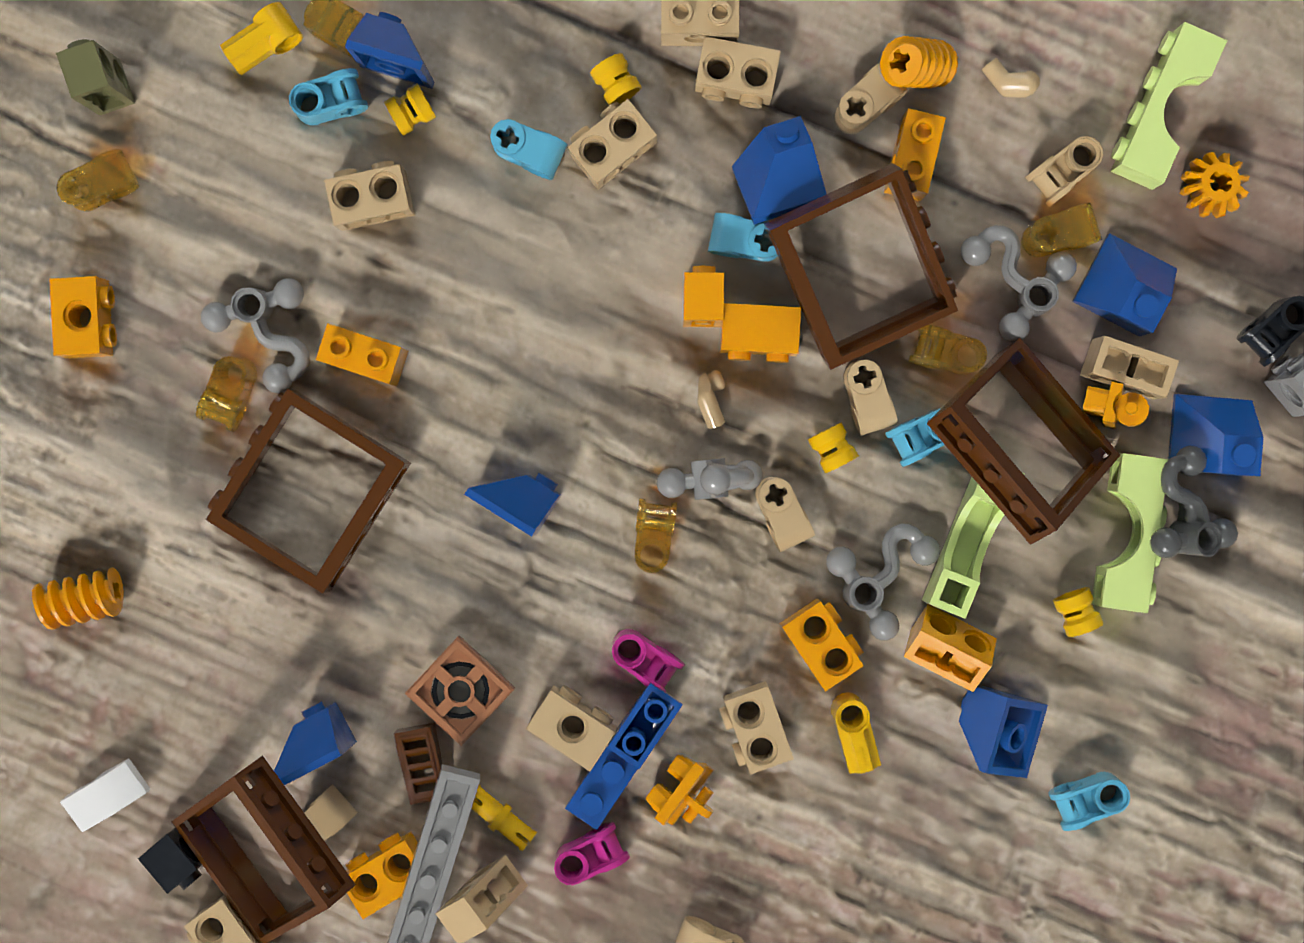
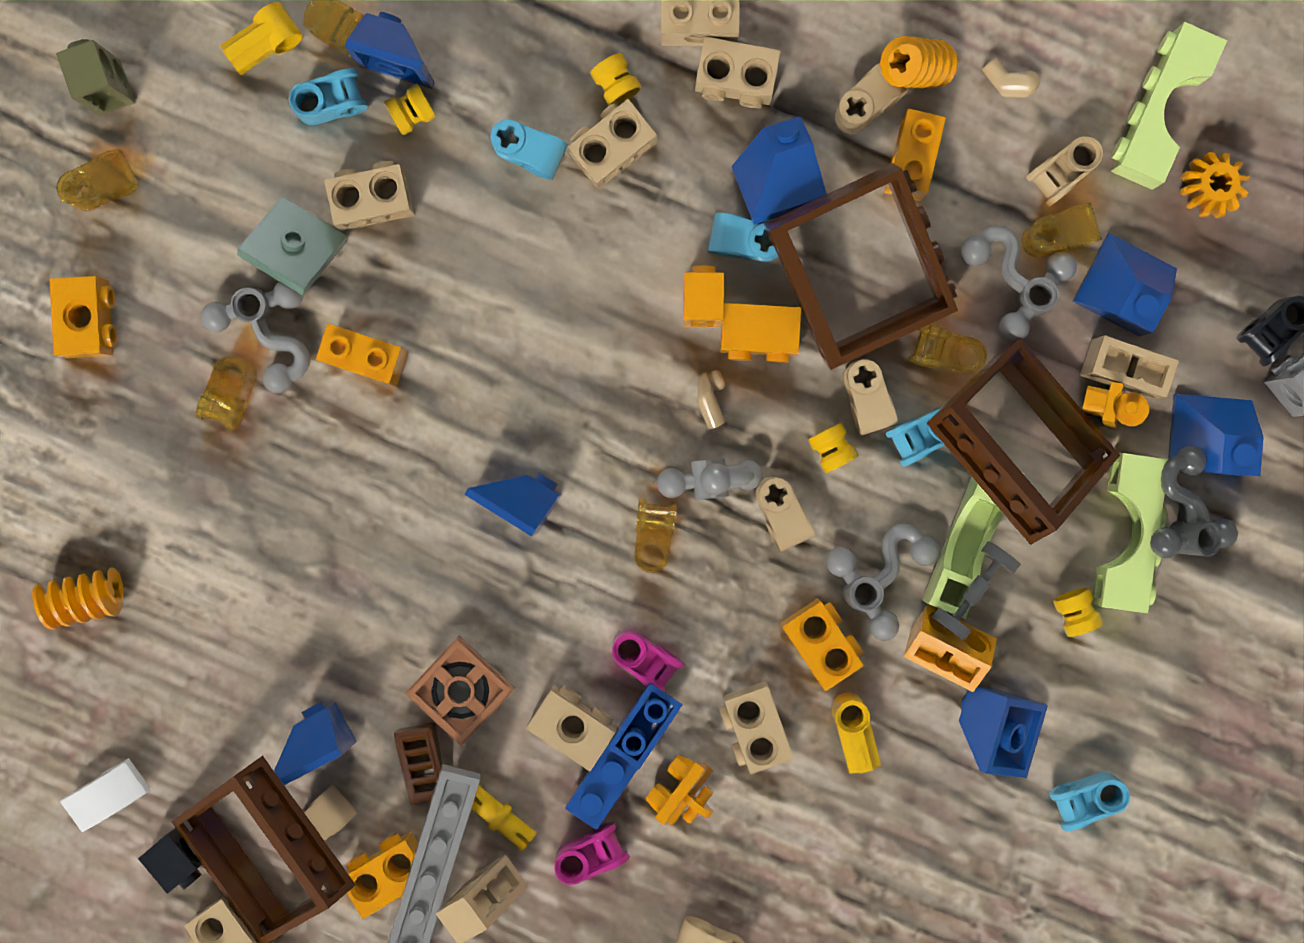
(292, 245): none -> sand green plate
(360, 523): reddish brown window -> none
(976, 589): none -> dark grey wheel

